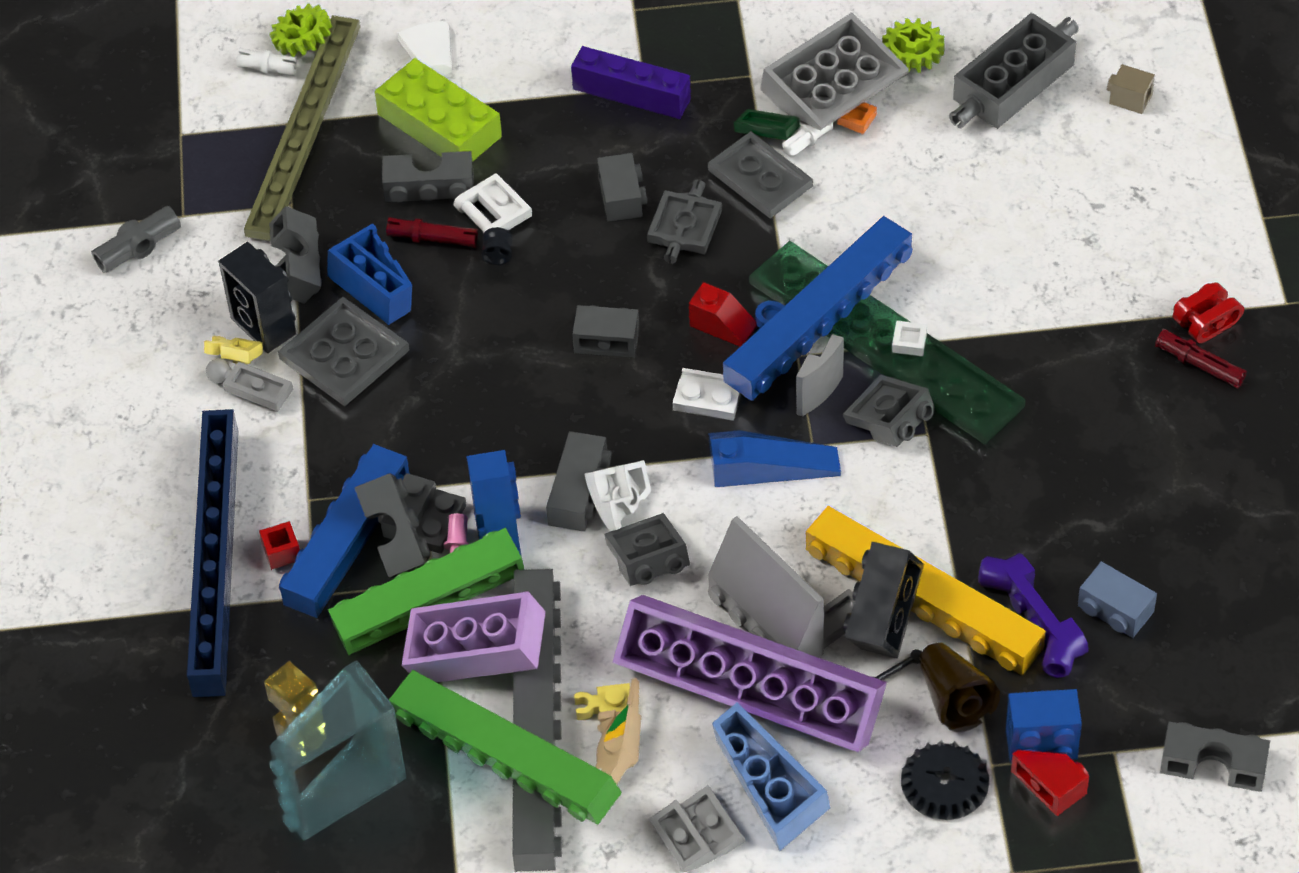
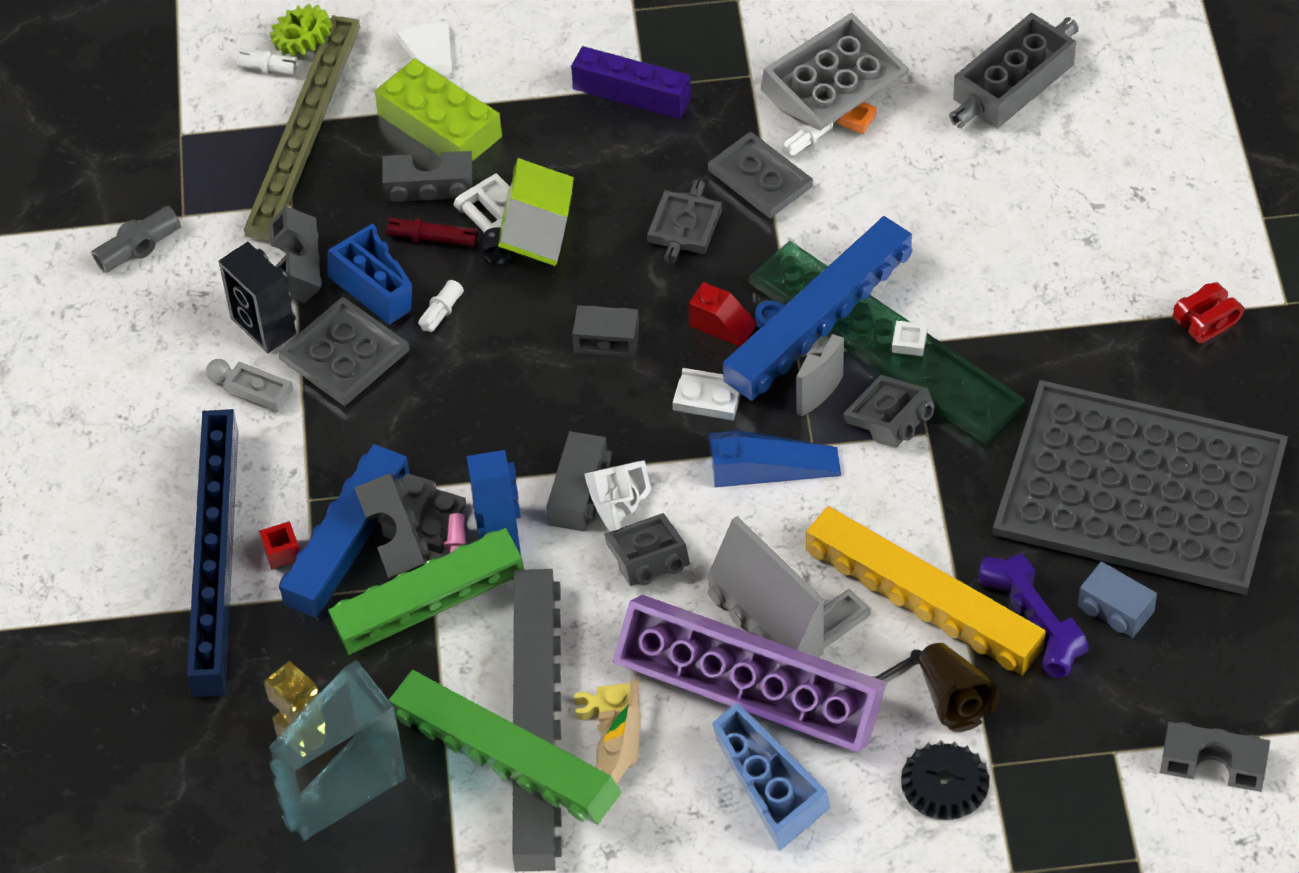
(235, 349): light yellow plate -> none
(440, 306): none -> white axle
(474, 637): lavender brick -> none
(536, 212): none -> slope
(620, 187): dark grey brick -> none
(697, 829): light grey slope -> none
(767, 124): dark green tile -> none
(883, 599): black brick -> none
(915, 43): lime gear -> none
(1044, 722): blue brick -> none
(1051, 777): red slope -> none
(1131, 88): dark tan brick -> none
(1141, 487): none -> dark grey plate
(1189, 352): dark red pin -> none

